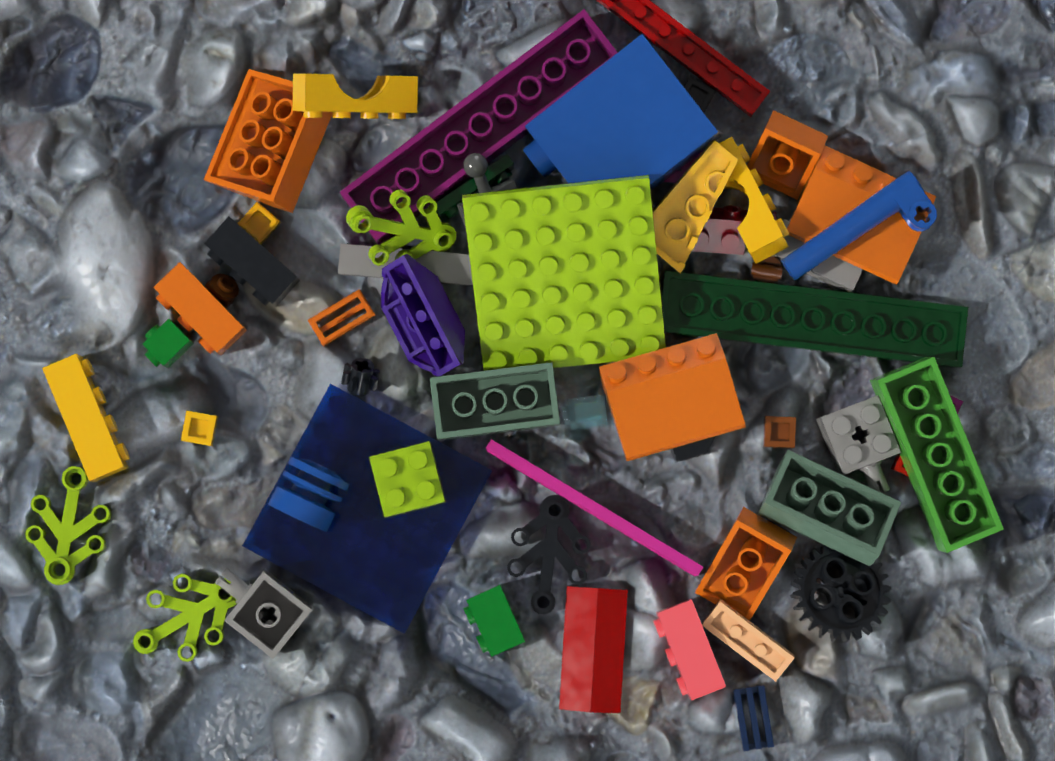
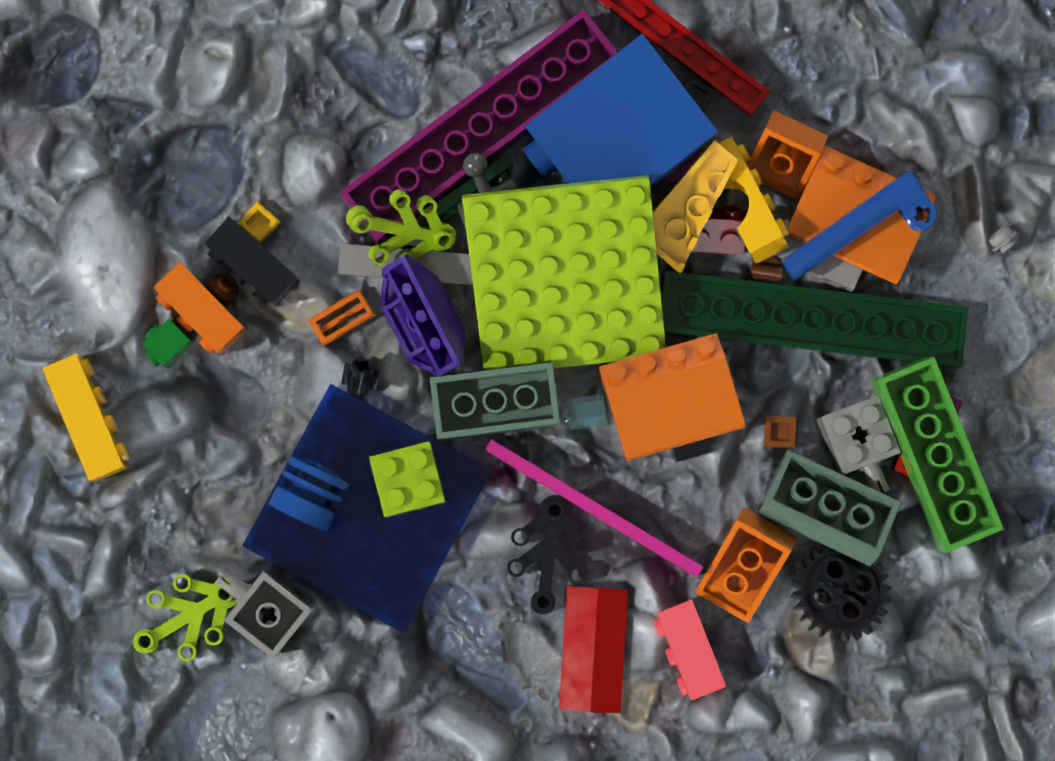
(66, 531): lime plant -> none
(199, 428): yellow plate -> none
(266, 143): orange slope -> none
(322, 94): yellow arch -> none
(495, 621): green brick -> none
(748, 640): light nougat plate -> none
(758, 744): dark blue tile -> none
(1002, 239): none -> light grey plate

